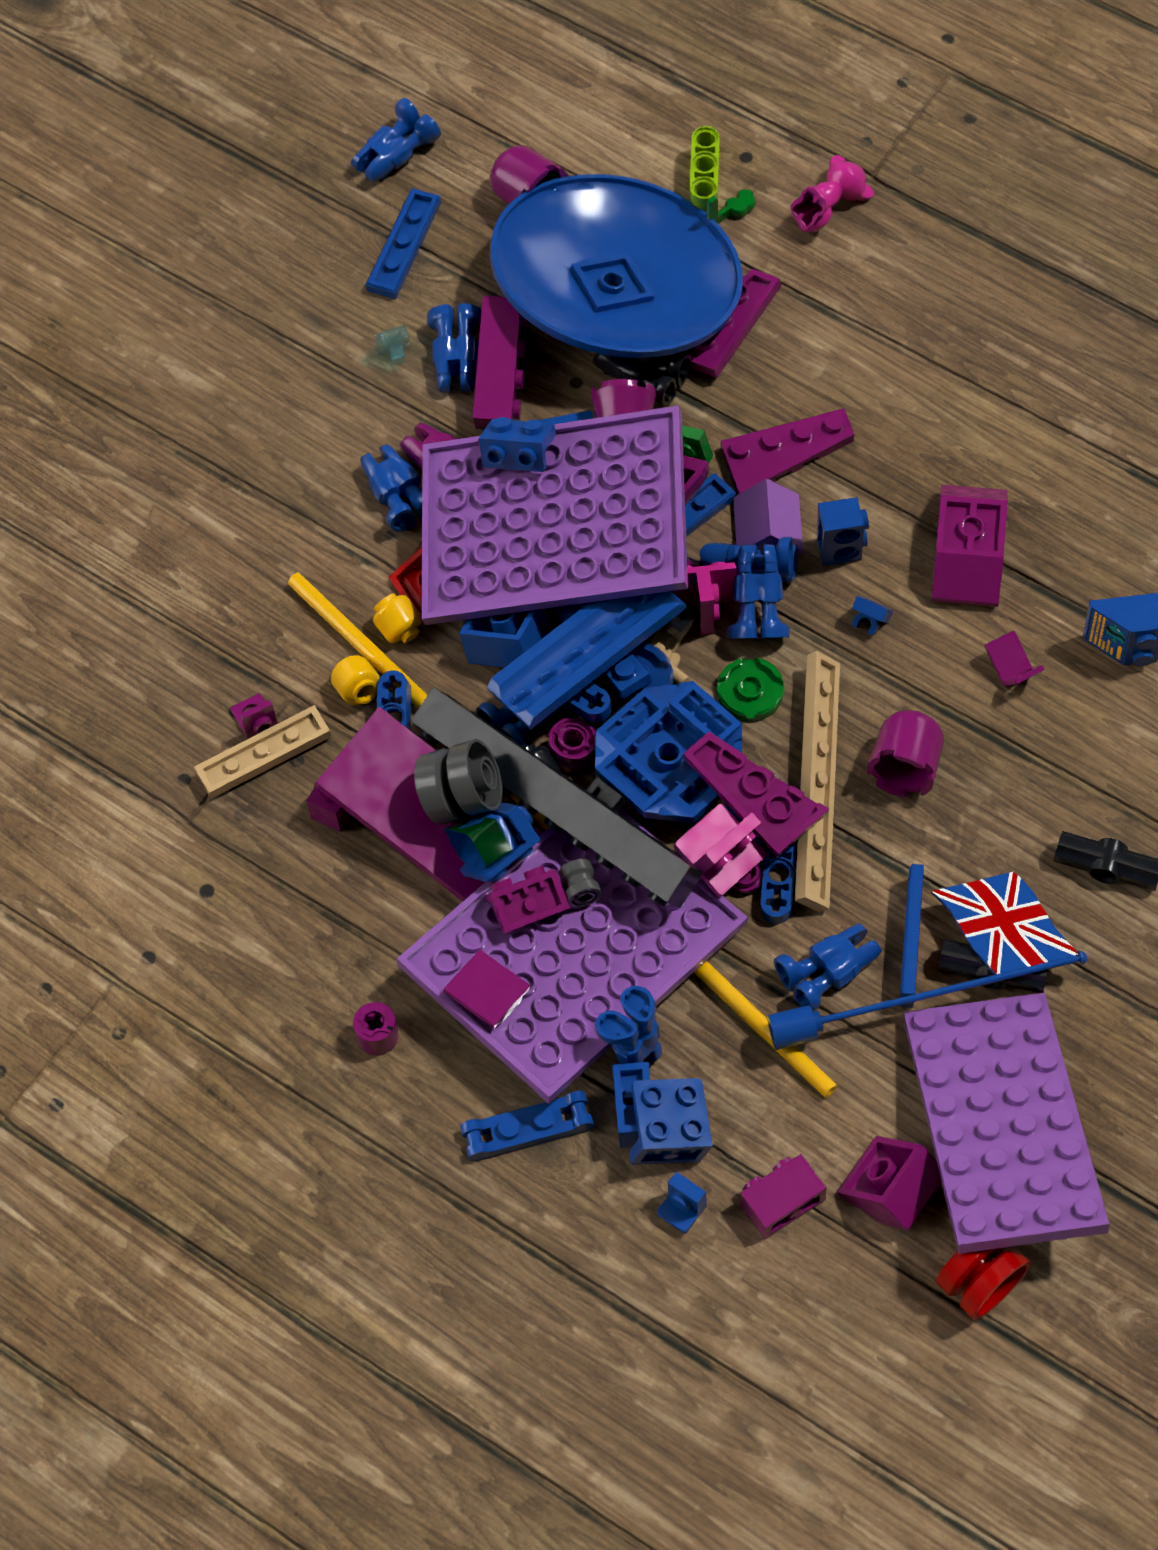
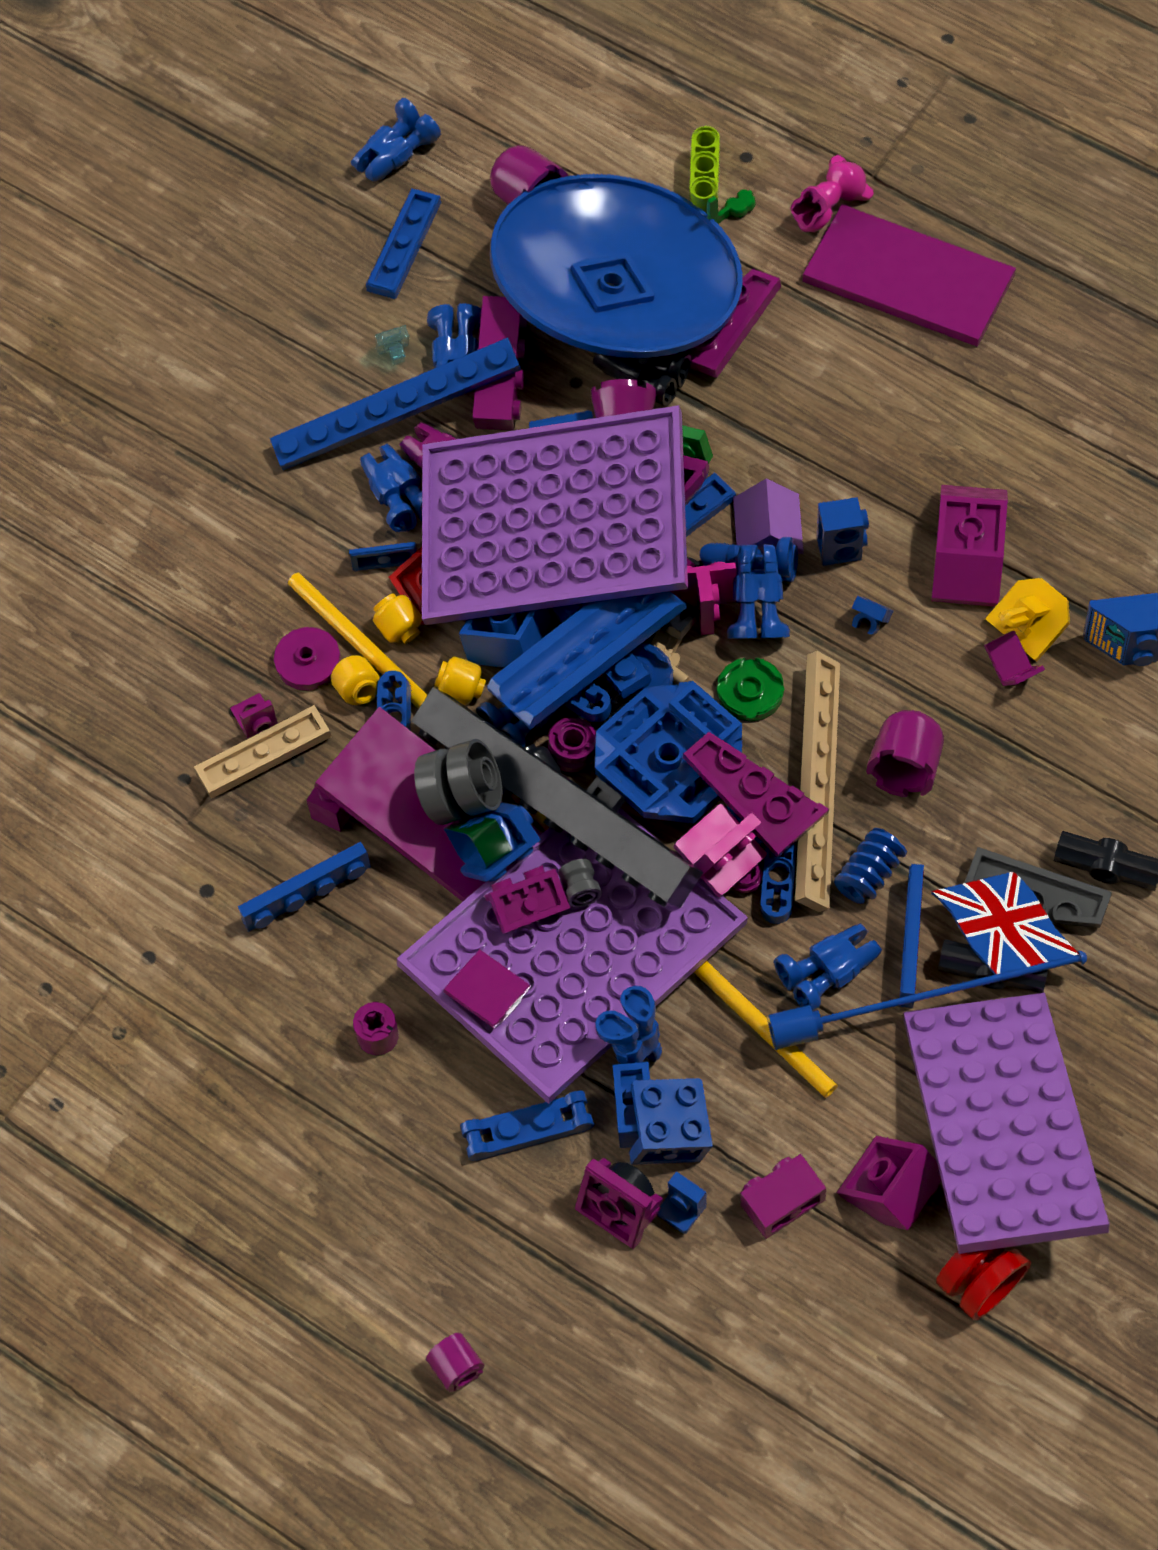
(296, 891): none -> blue plate
(306, 672): none -> magenta plate
(381, 556): none -> blue slope
(395, 404): none -> blue plate
(455, 1362): none -> magenta piece
(460, 679): none -> yellow head
(516, 444): blue bracket -> none
(618, 1199): none -> magenta piece
(784, 448): magenta wing -> none
(868, 865): none -> blue piece
(909, 275): none -> magenta tile
(1035, 614): none -> yellow piece
(1061, 897): none -> dark grey wing

